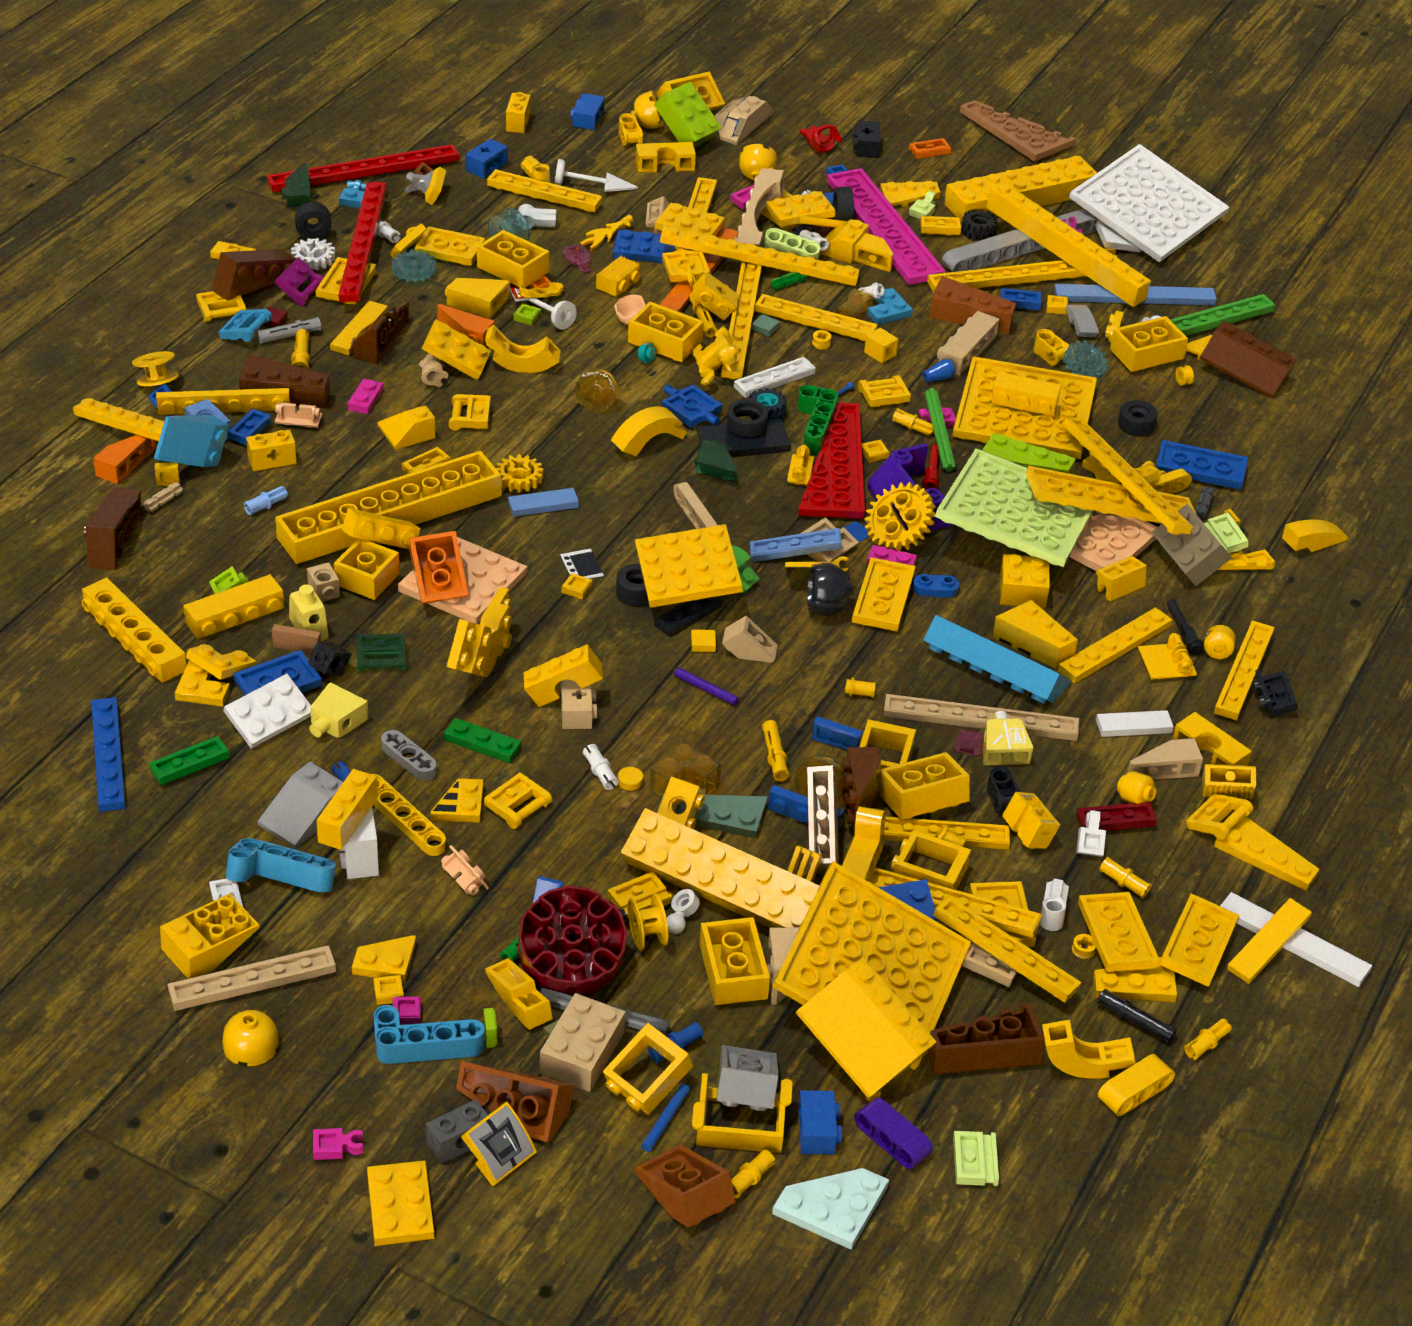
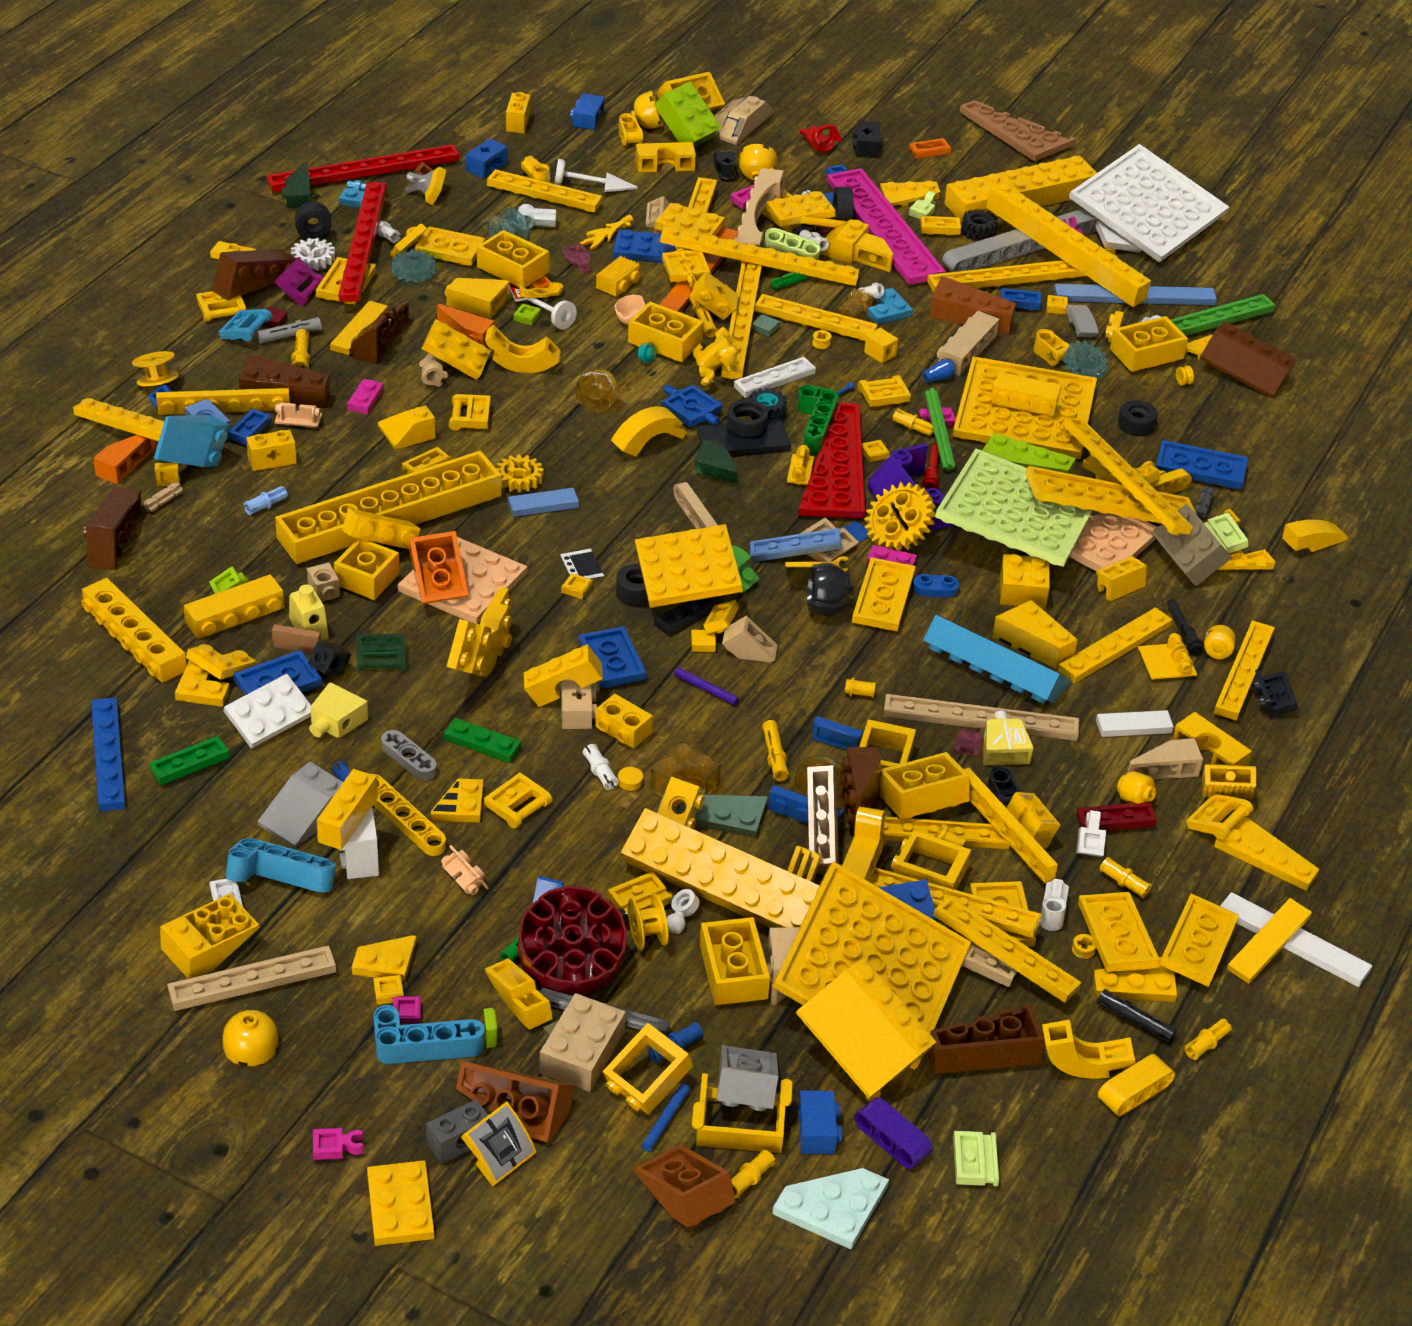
(617, 656): none -> blue plate
(624, 721): none -> yellow brick
(721, 616): none -> yellow plate
(724, 164): none -> black piece
(1011, 829): none -> yellow tile

